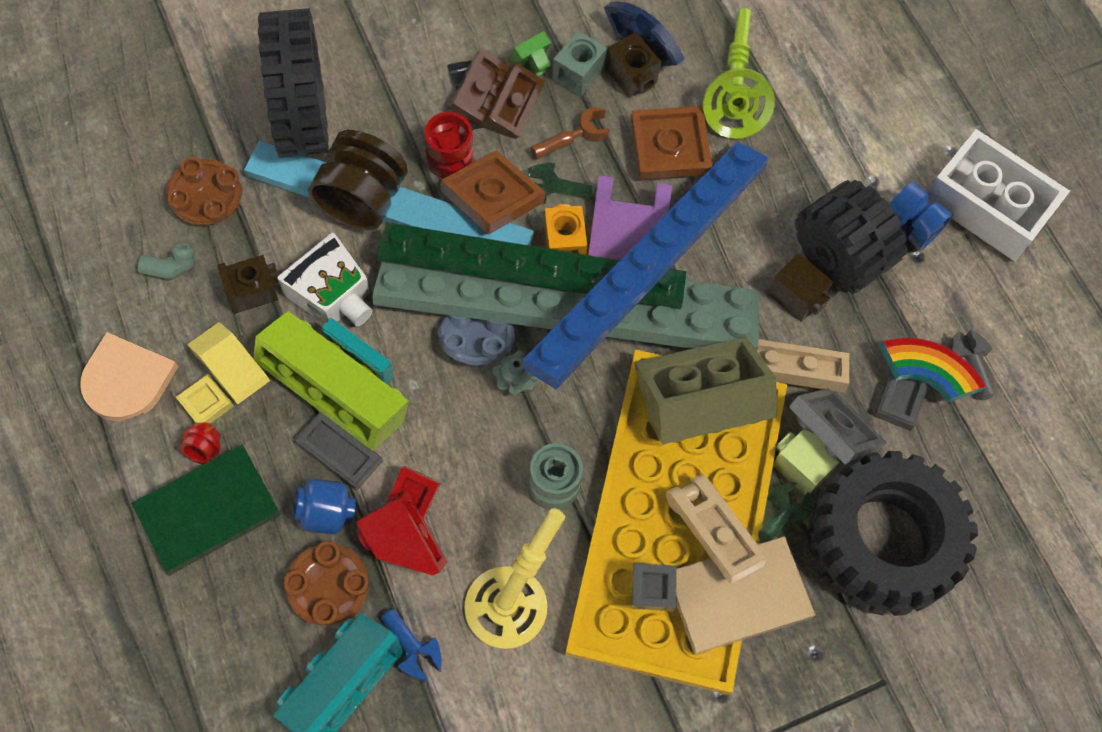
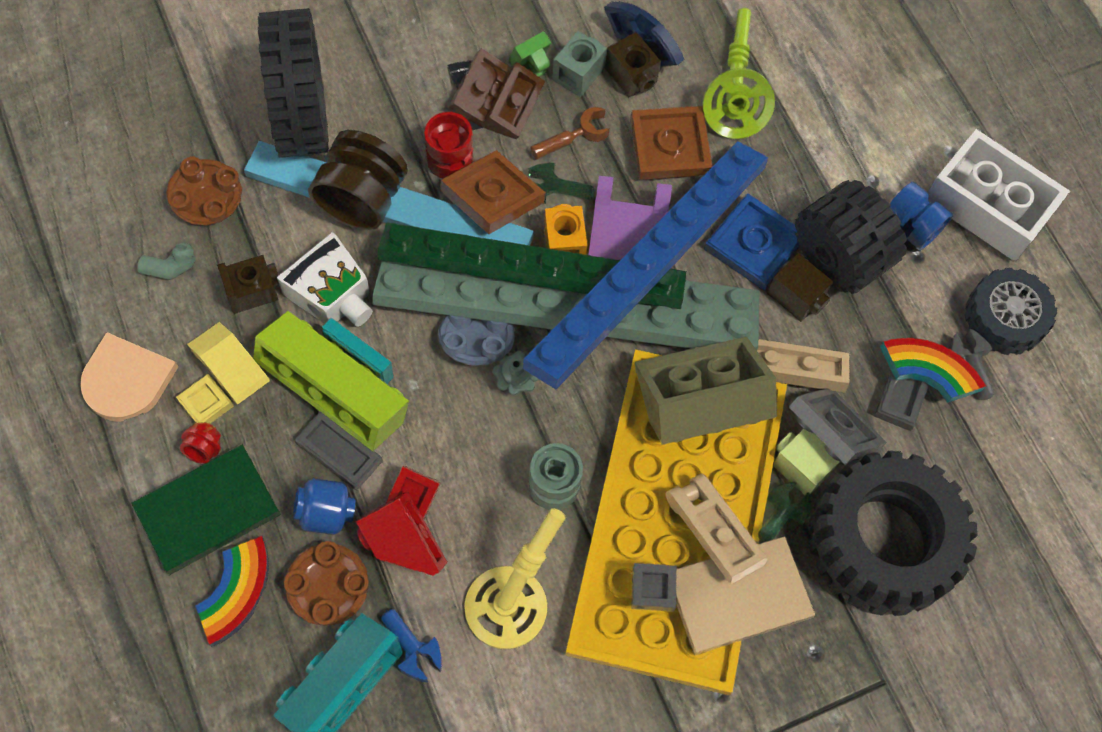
(238, 592): none -> tile
(754, 241): none -> blue tile
(1012, 293): none -> black wheel

